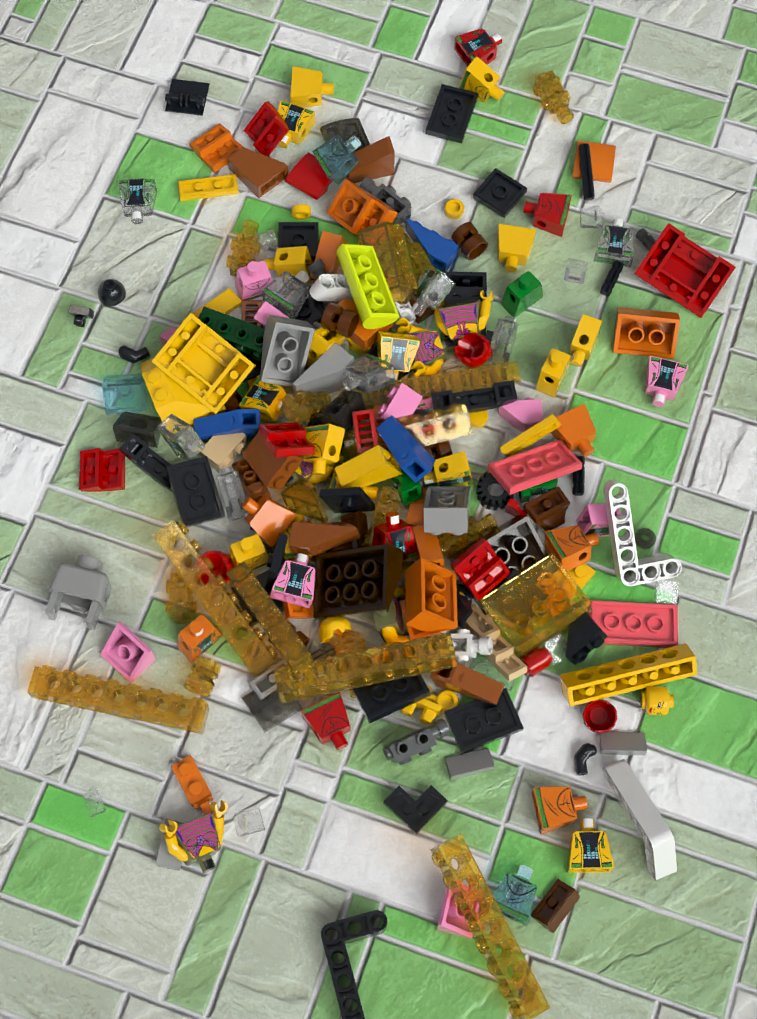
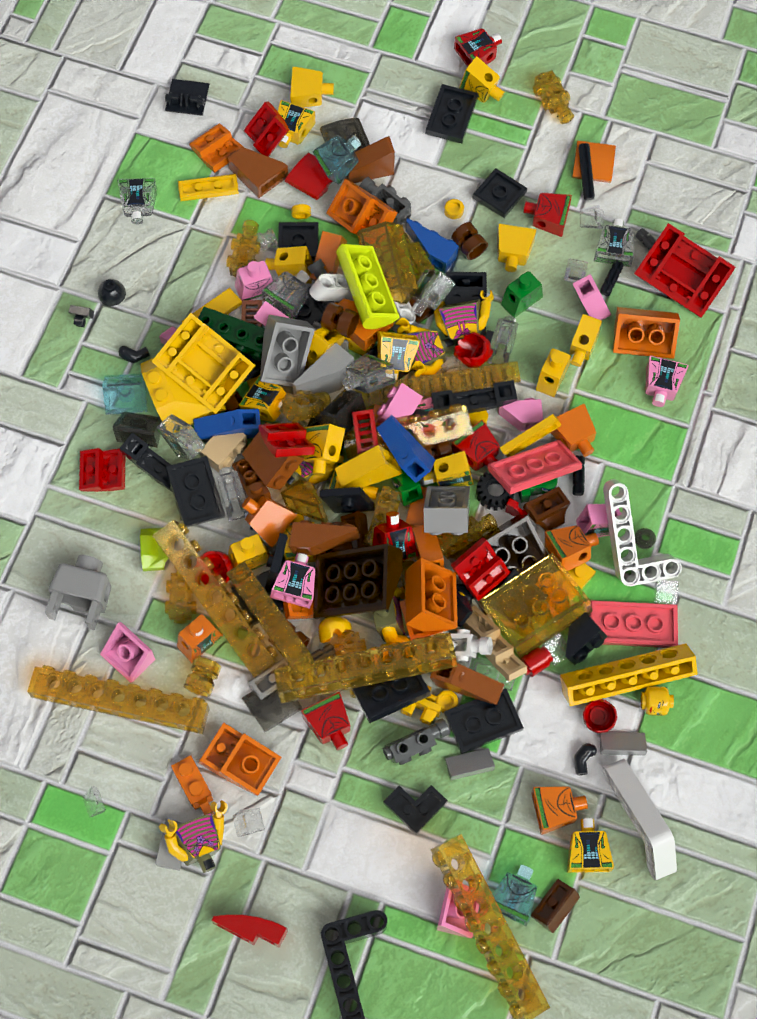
(152, 555): none -> lime slope
(240, 759): none -> orange slope
(252, 927): none -> red slope
(479, 447): none -> red torso
(591, 298): none -> bright pink slope

